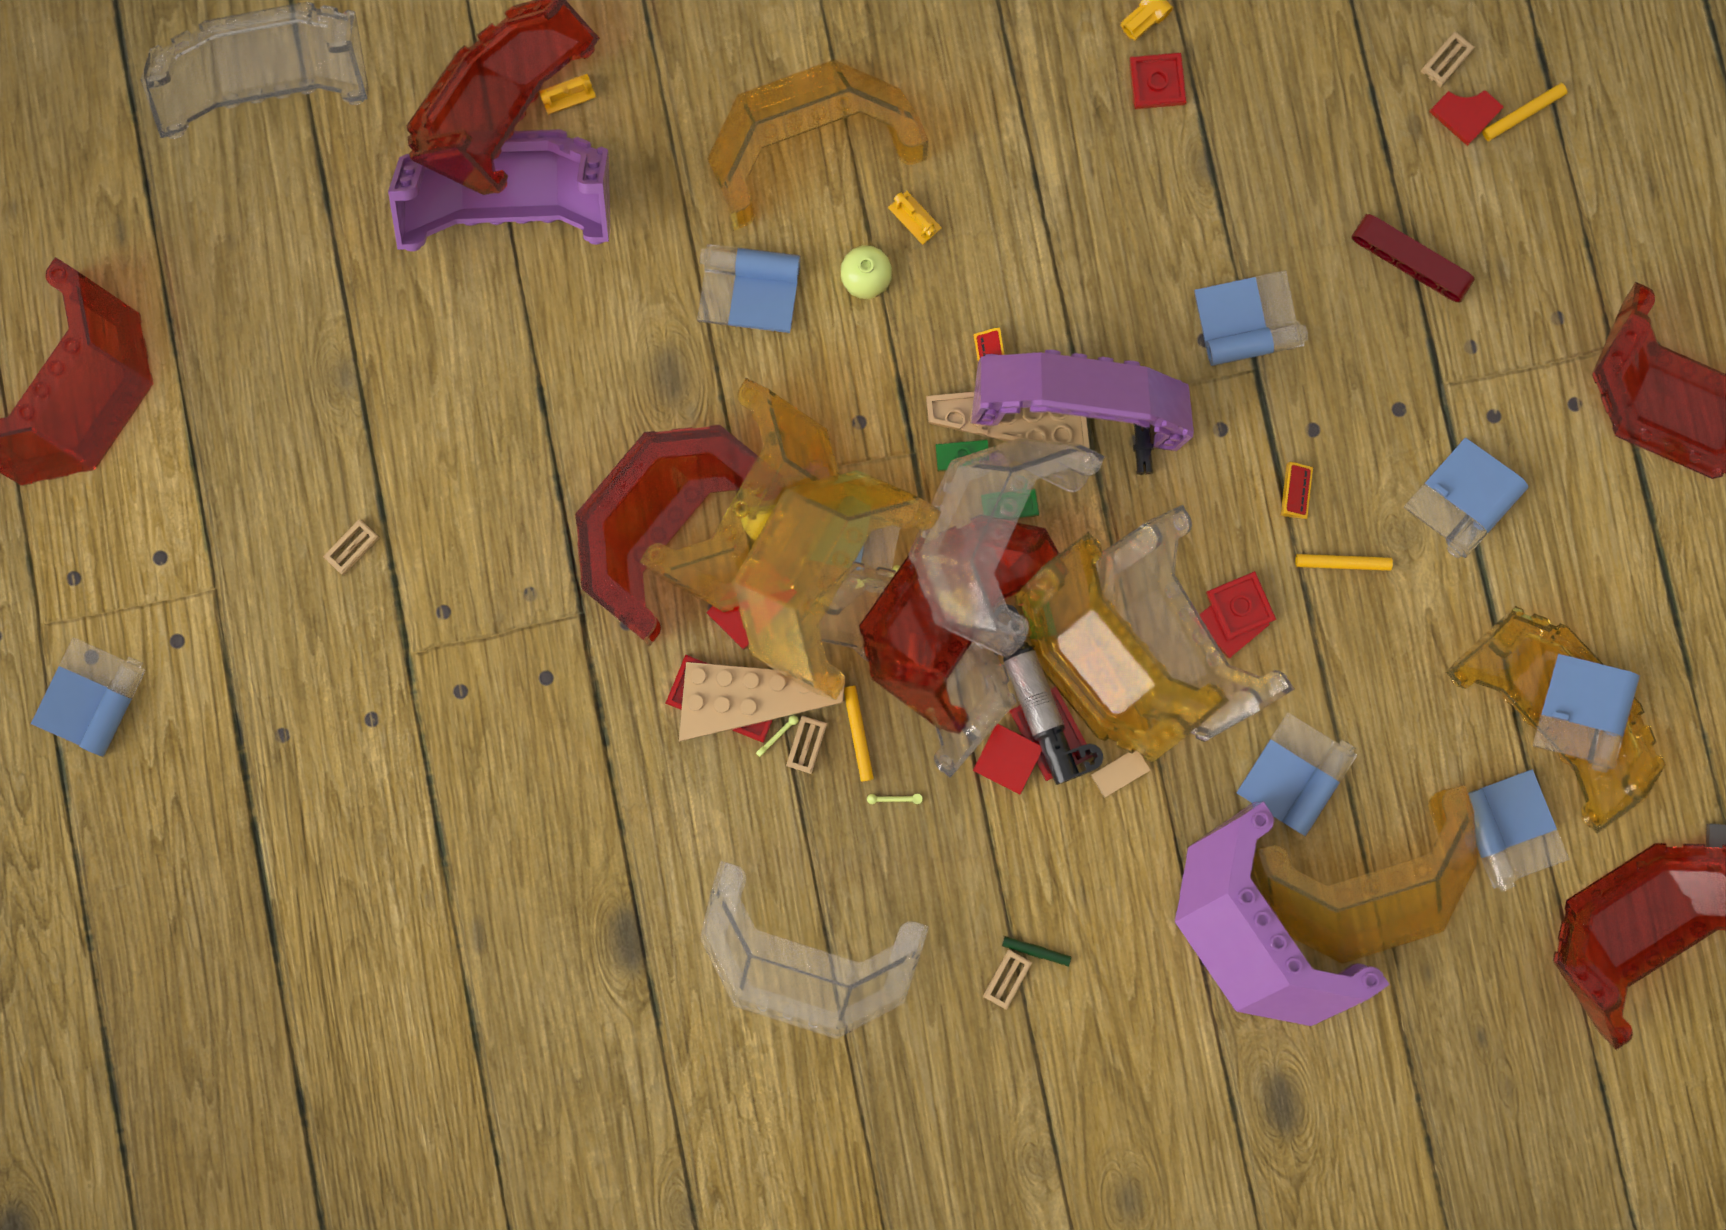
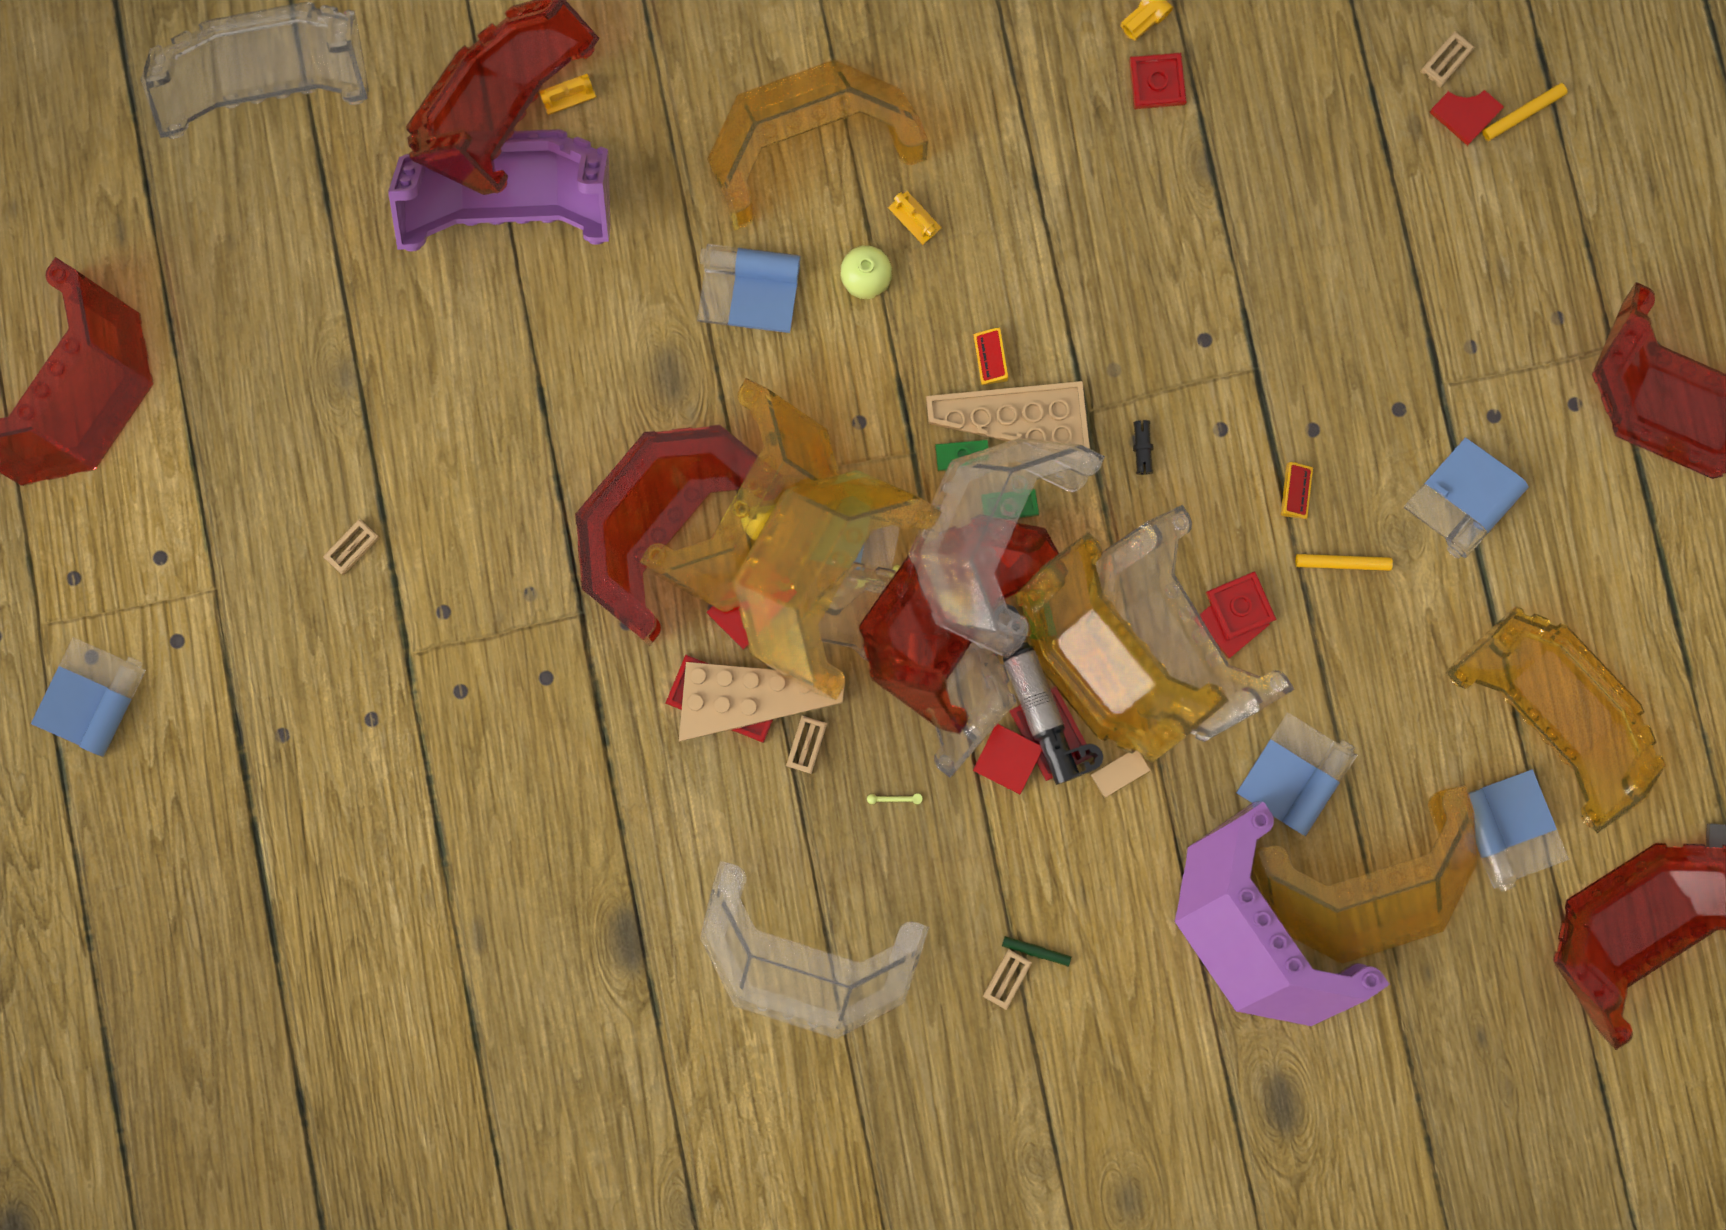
(793, 720): yellowish green hinge -> none
(858, 733): yellow piece -> none
(1083, 389): medium lavender windscreen -> none
(1249, 318): medium blue door -> none
(1413, 258): dark red beam -> none
(1586, 711): medium blue door -> none

